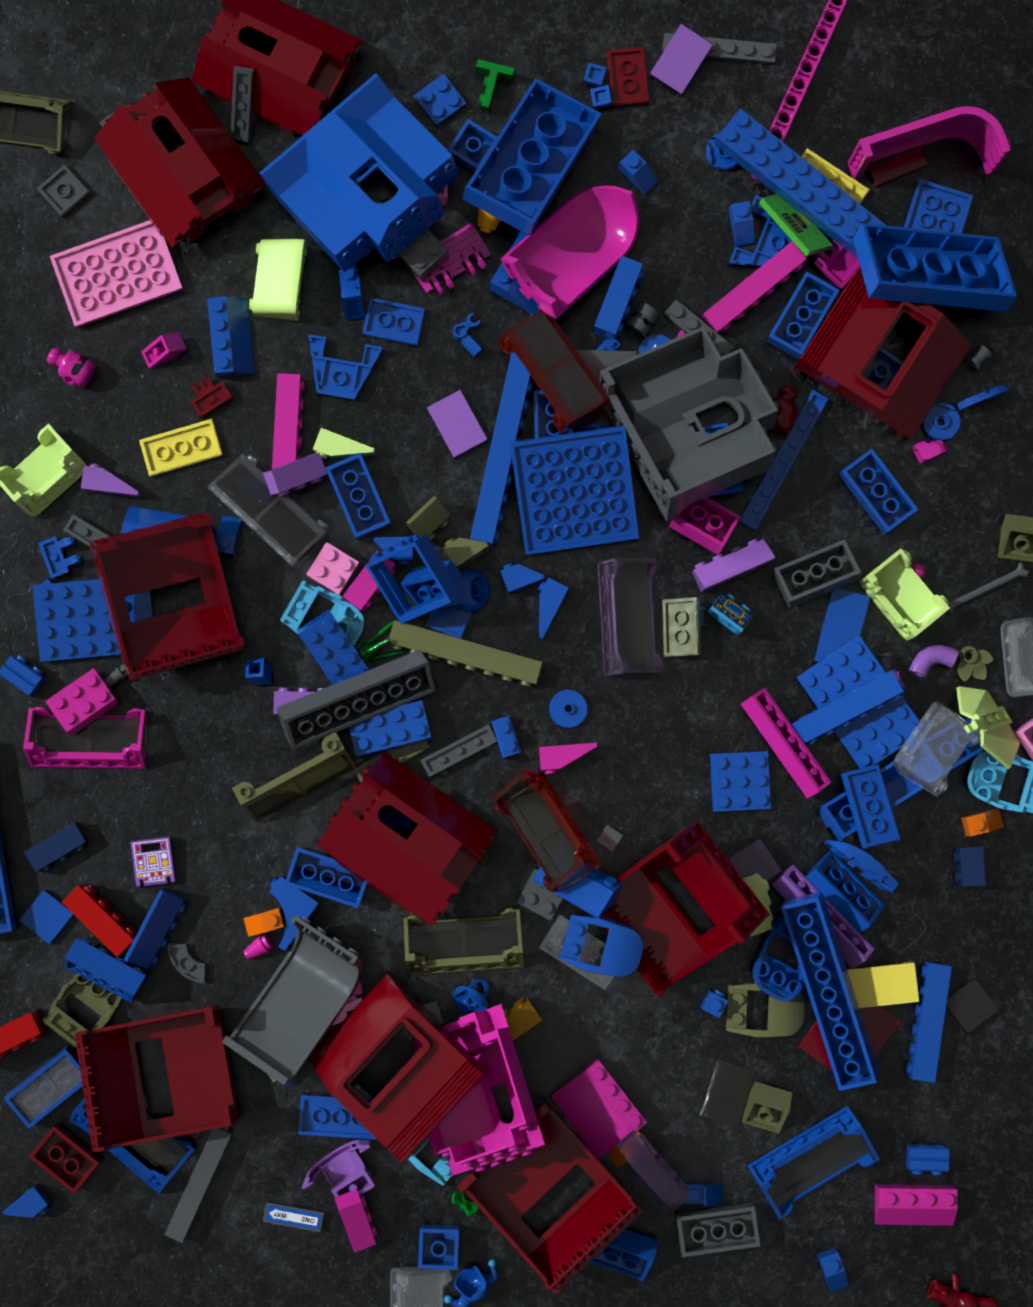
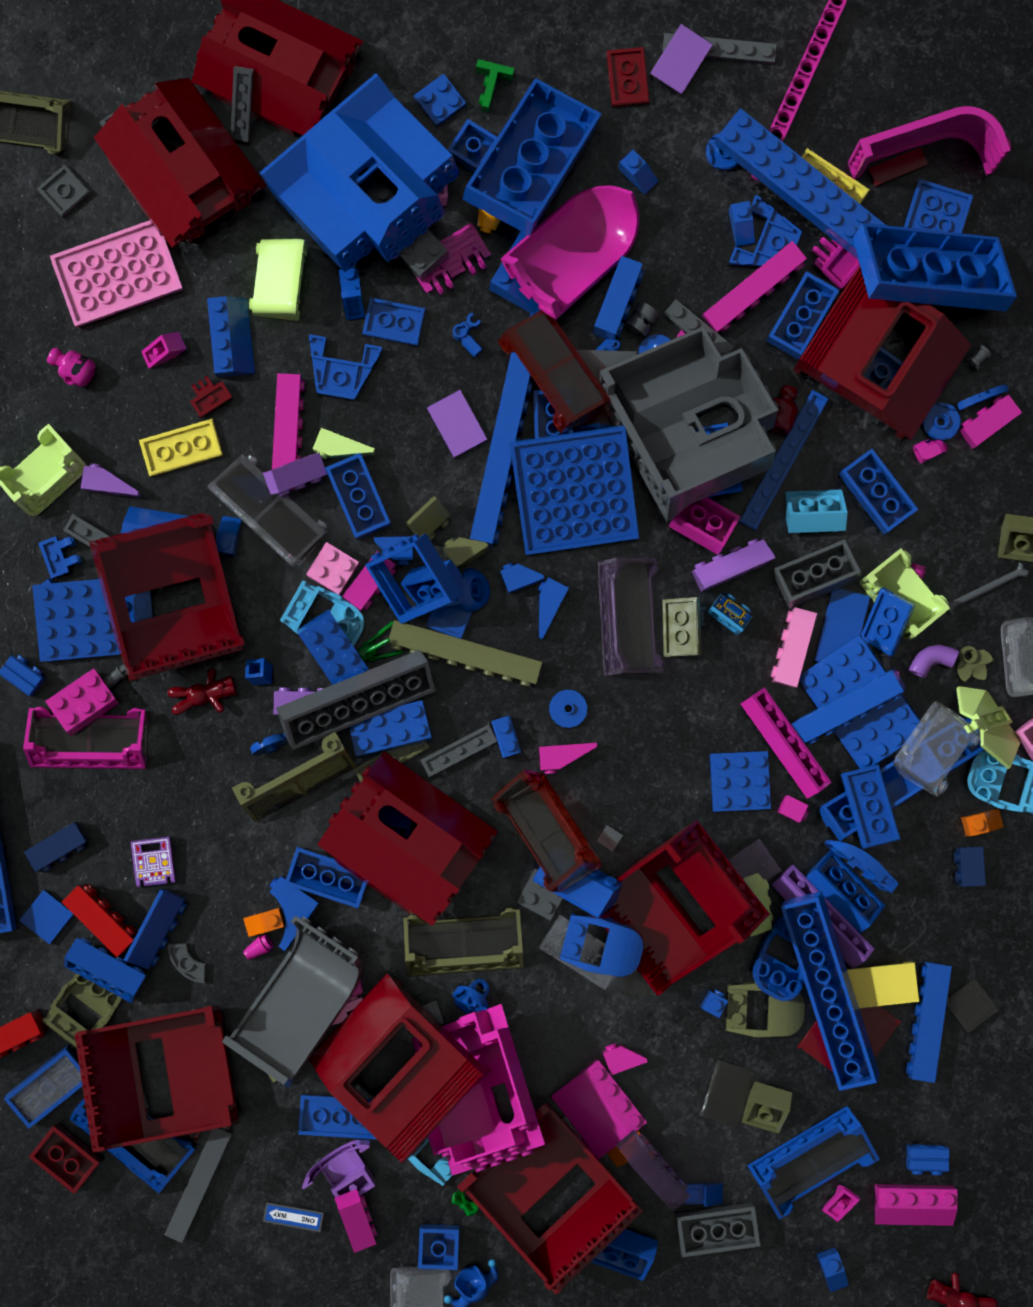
(29, 1204): blue slope -> none
(200, 694): none -> dark red animal
(269, 744): none -> blue plate
(522, 1017): pearl gold brick -> none
(594, 74): blue plate -> none
(601, 97): blue plate -> none
(622, 1058): none -> dark pink slope
(793, 809): none -> dark pink brick
(794, 647): none -> bright pink brick
(796, 226): bright green tile -> none
(815, 511): none -> medium azure slope
(840, 1203): none -> dark pink slope
(887, 621): none -> blue tile
(989, 420): none -> dark pink brick

